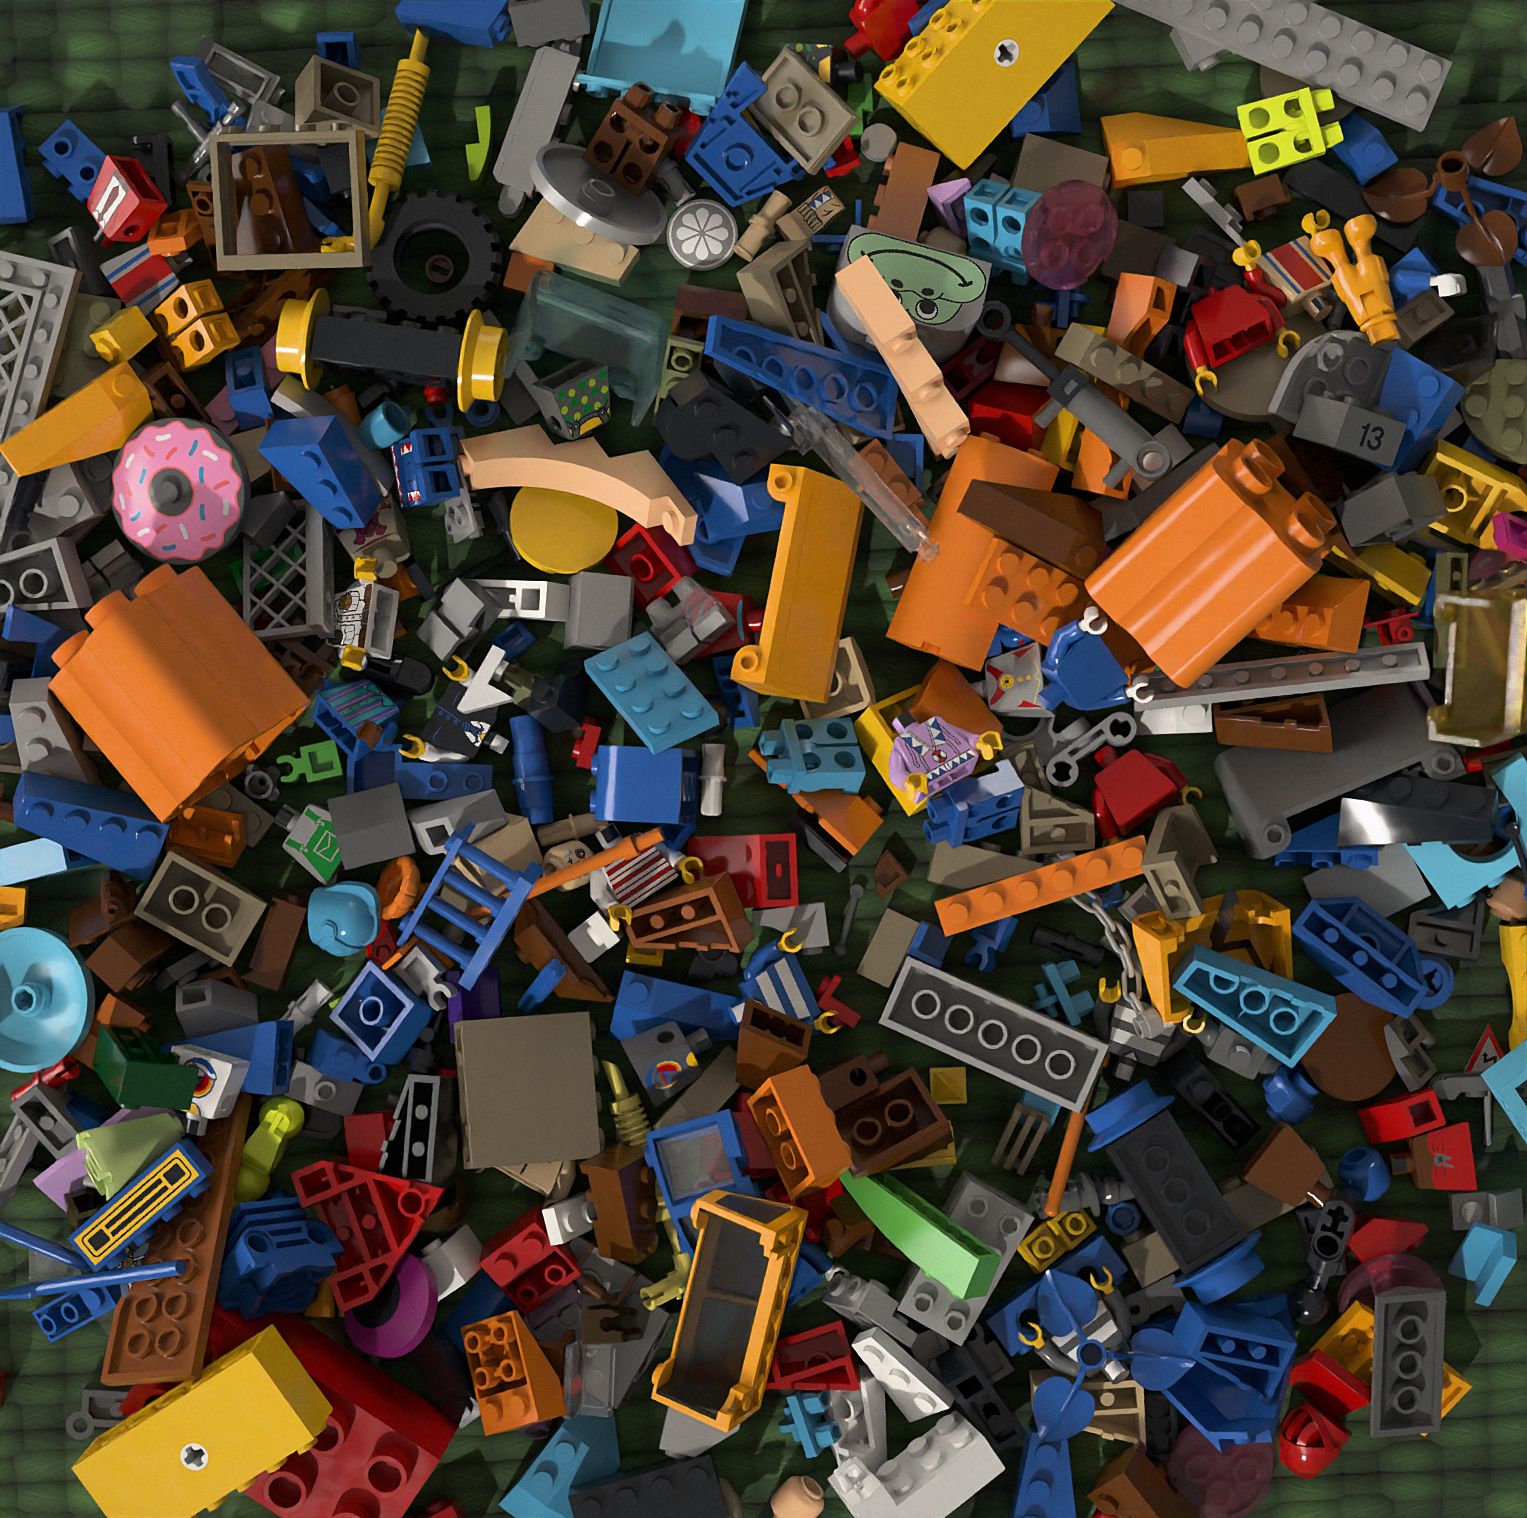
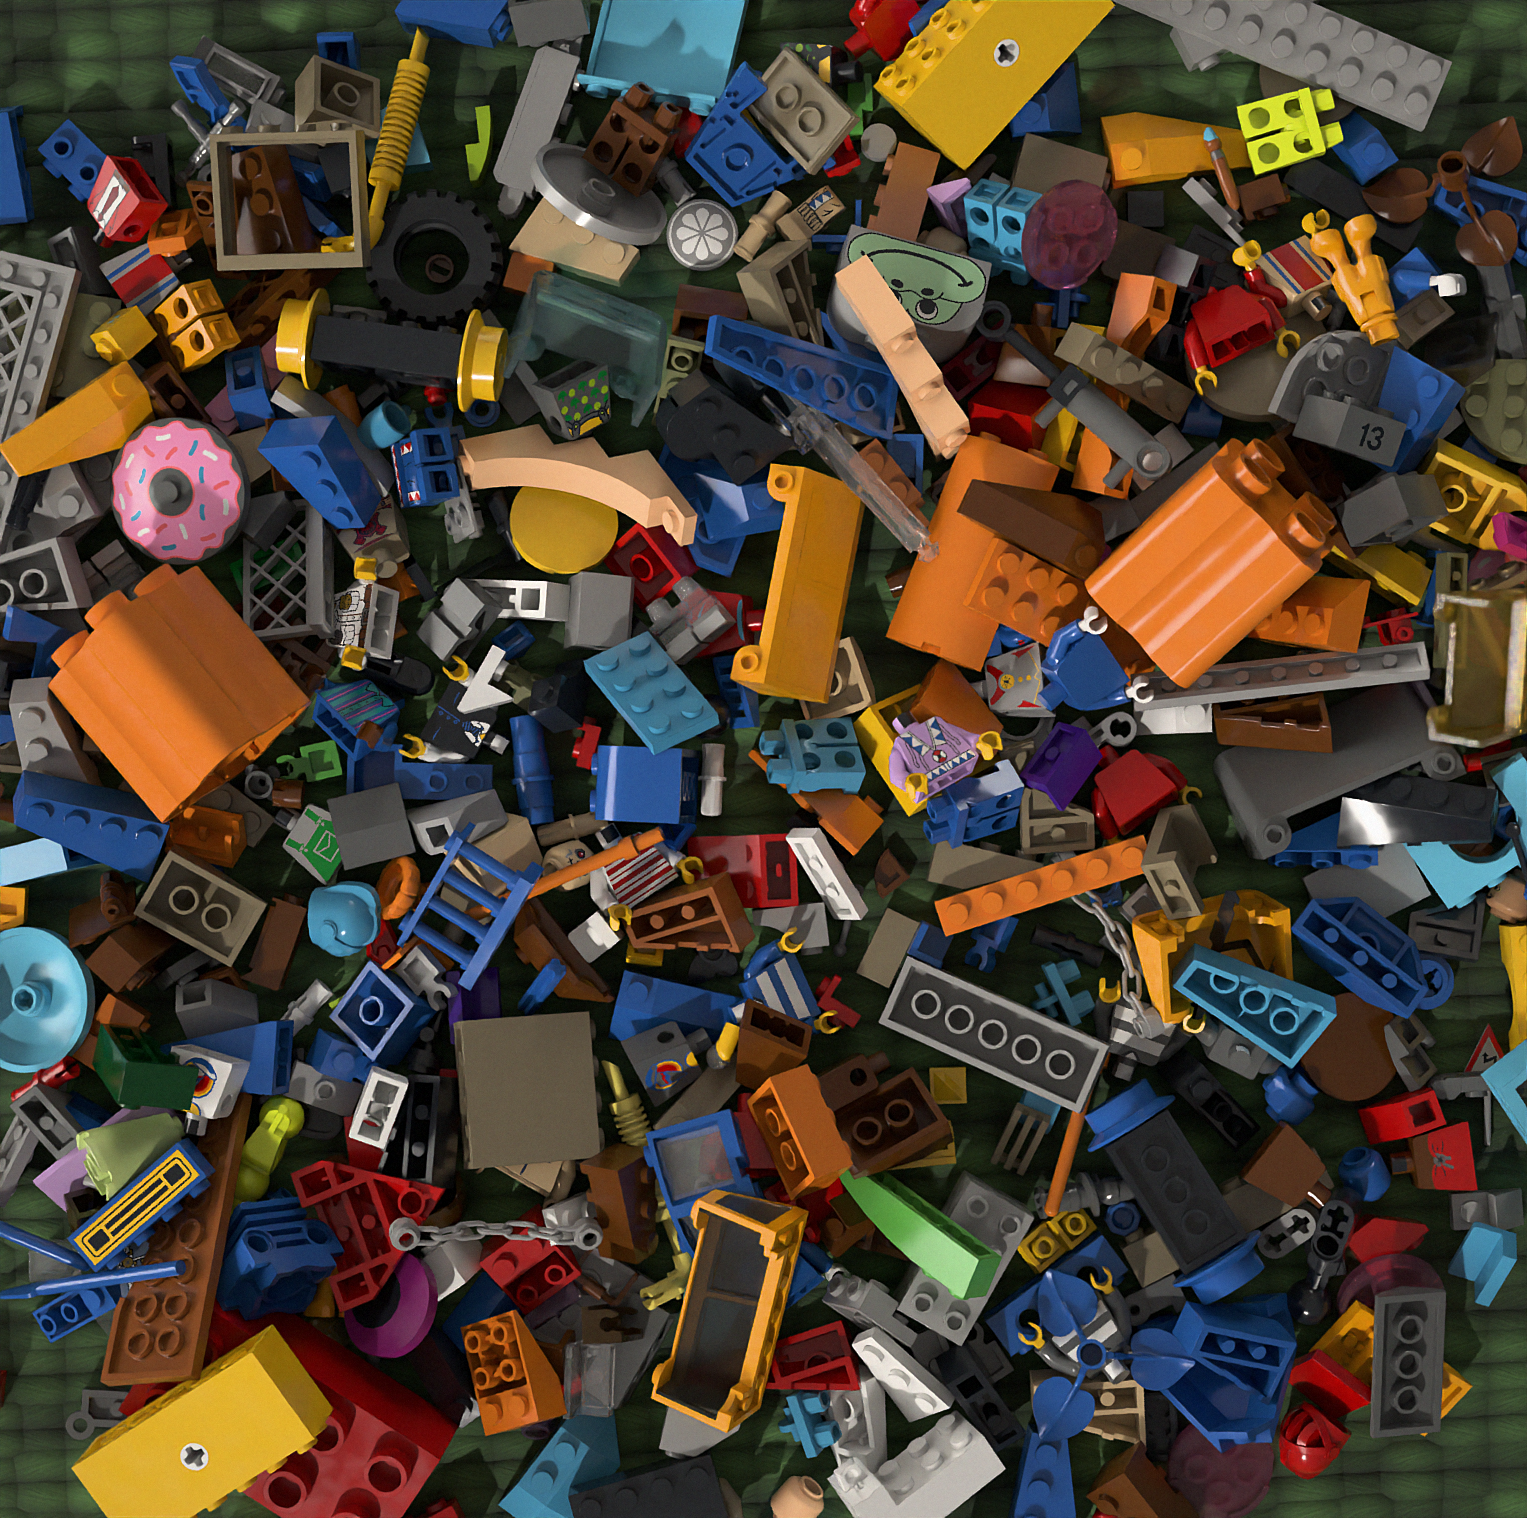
(288, 793): none -> reddish brown hose
(378, 1104): none -> white torso
(578, 1230): none -> light grey piece
(721, 1052): none -> yellow arm
(827, 873): none -> white plate
(1062, 764): none -> dark purple panel
(1213, 146): none -> dark orange piece
(1293, 1237): none -> light grey beam

